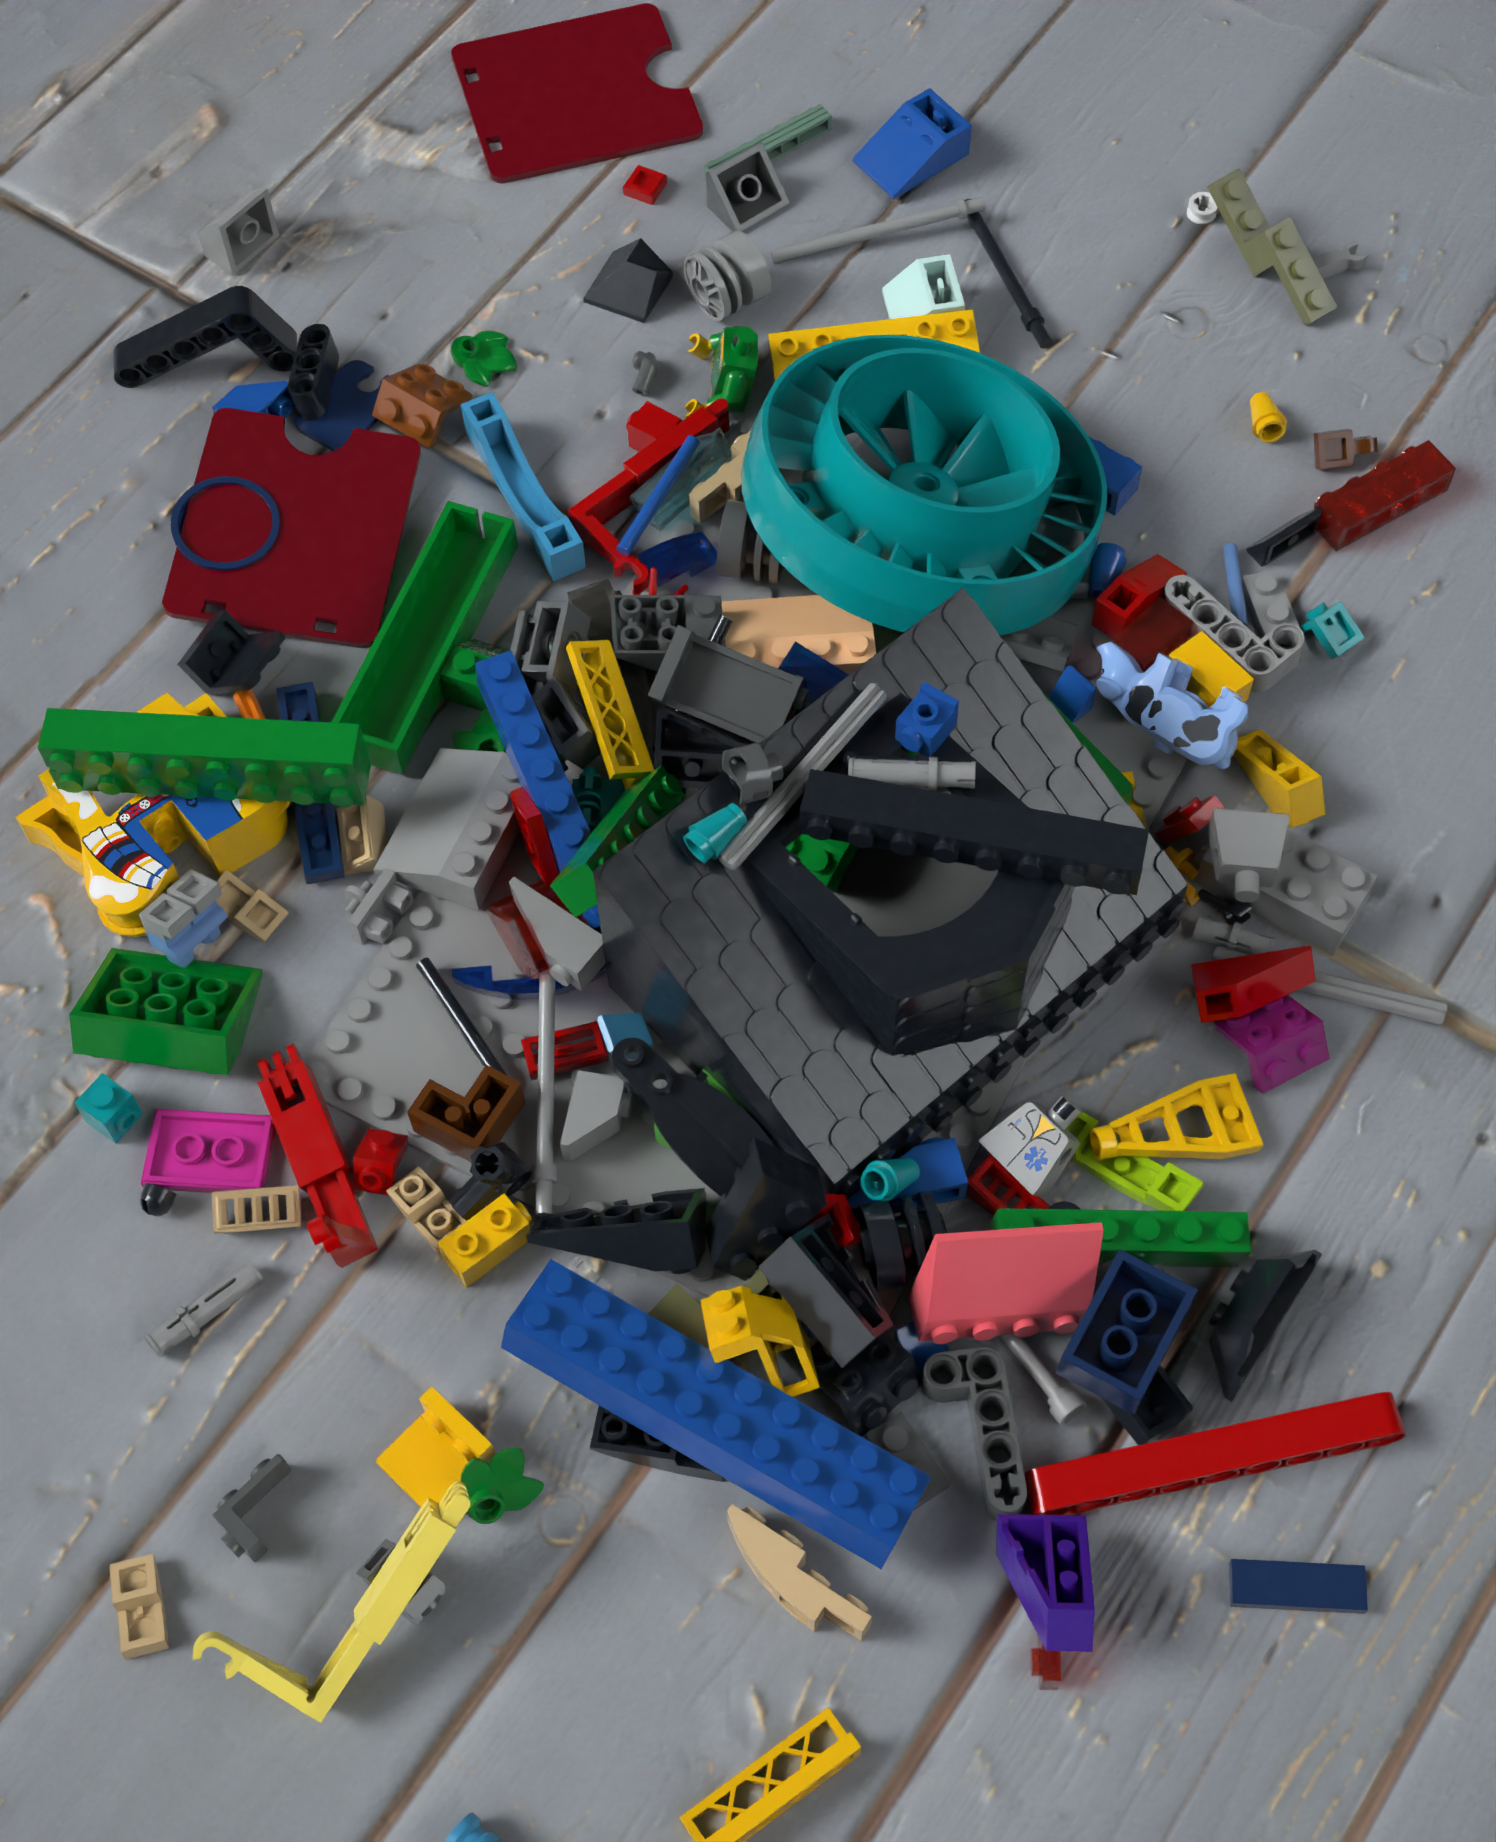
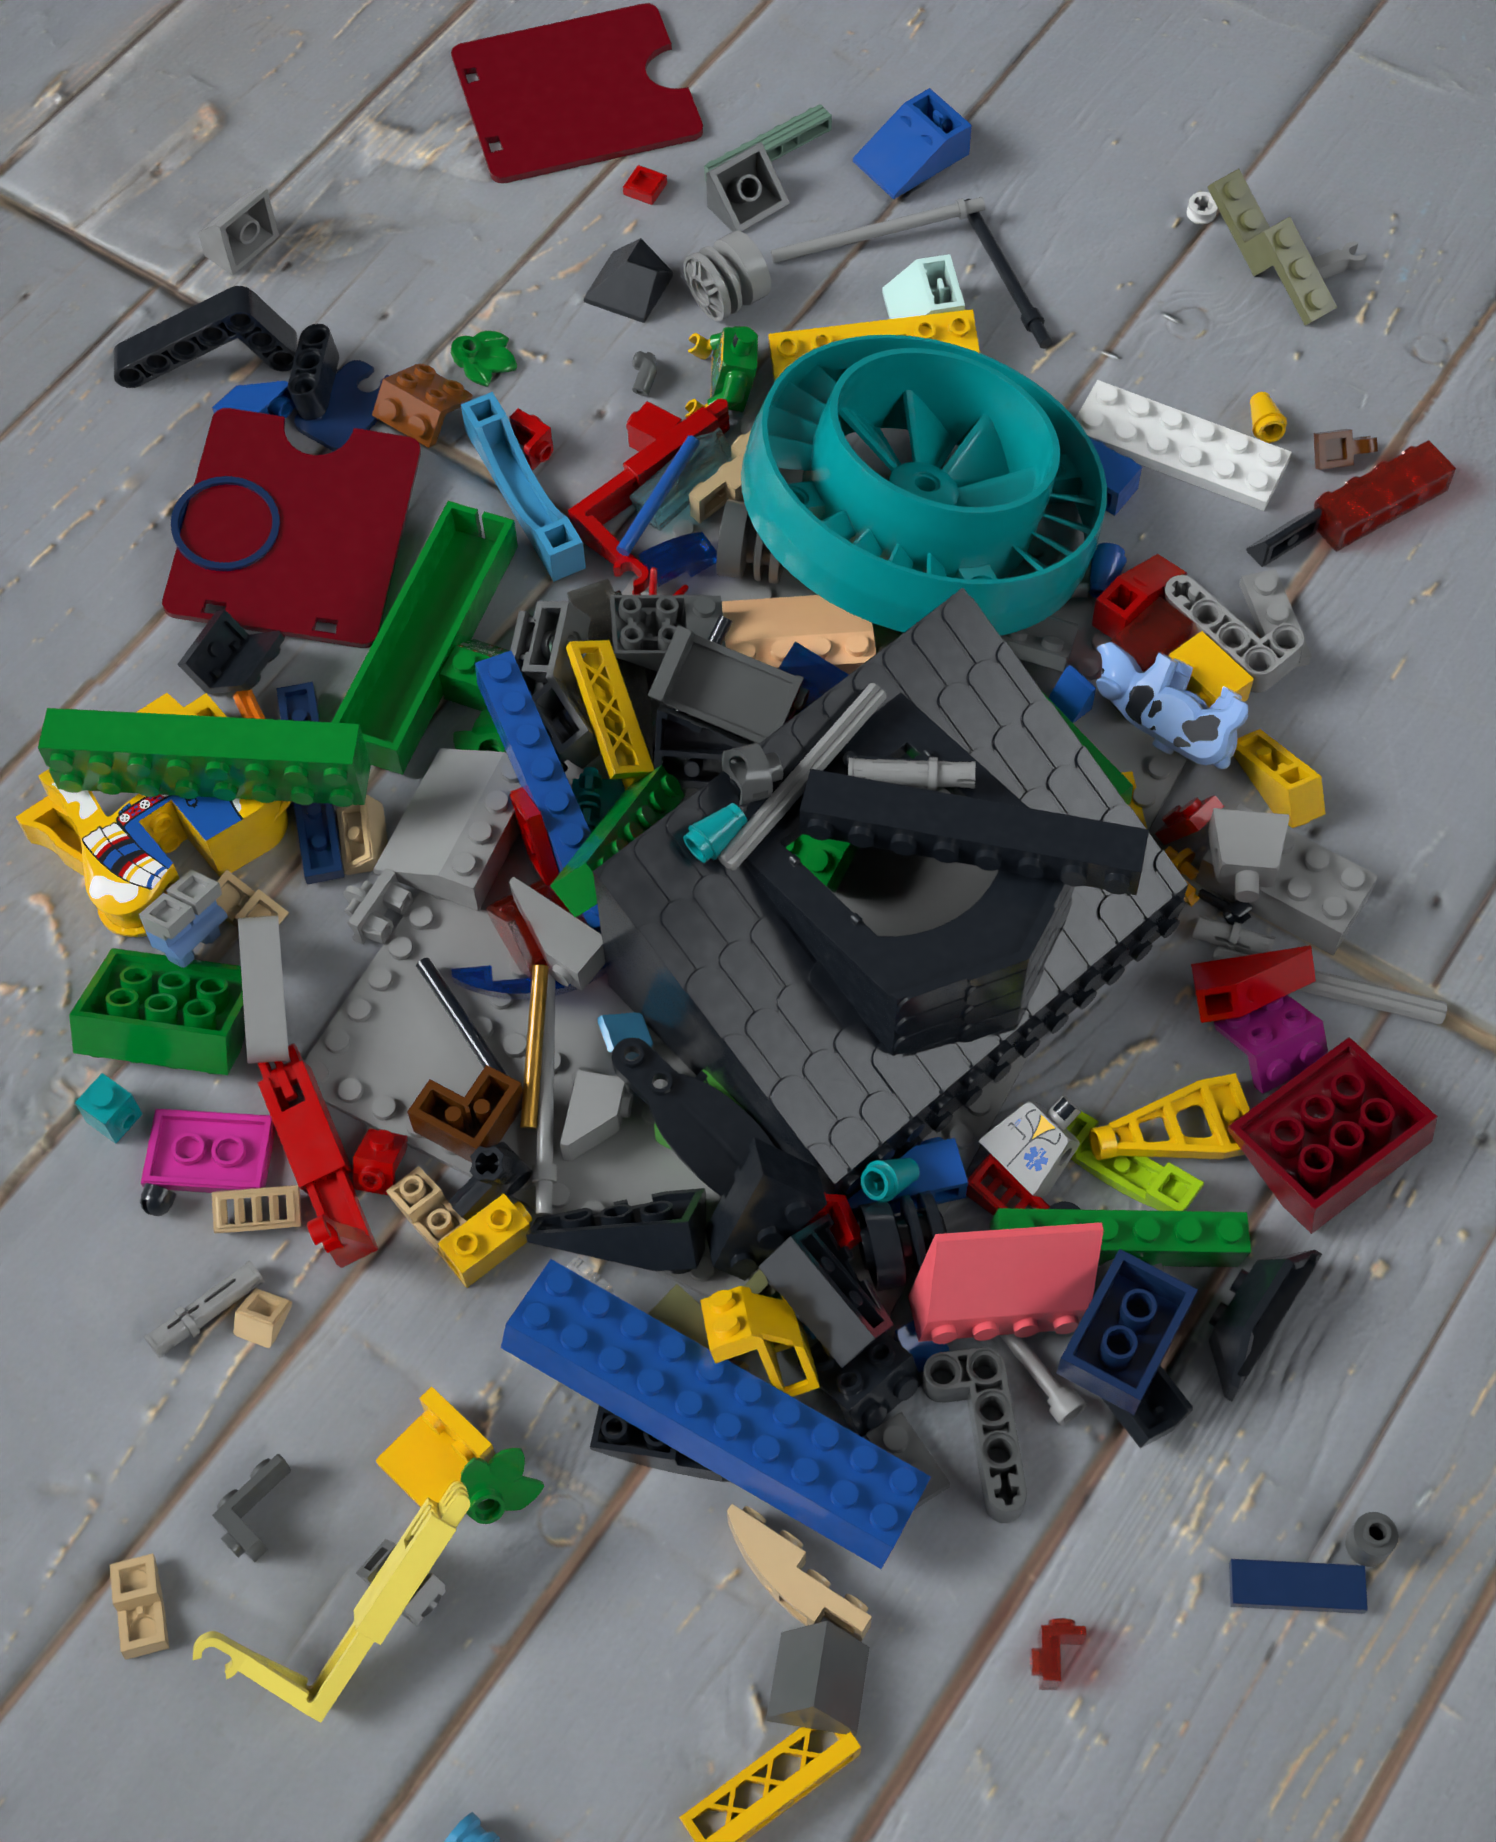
(261, 1317): none -> tan slope
(263, 989): none -> light grey beam
(533, 435): none -> red bracket
(534, 1047): none -> pearl gold bar
(573, 1062): red tile -> none
(819, 1679): none -> dark grey slope
(927, 720): blue brick -> none
(1051, 1576): dark purple wedge -> none
(1184, 445): none -> white plate
(1214, 1455): red beam -> none
(1234, 582): medium blue bar -> none
(1333, 628): teal bracket -> none
(1333, 1133): none -> dark red slope
(1363, 1547): none -> dark grey brick

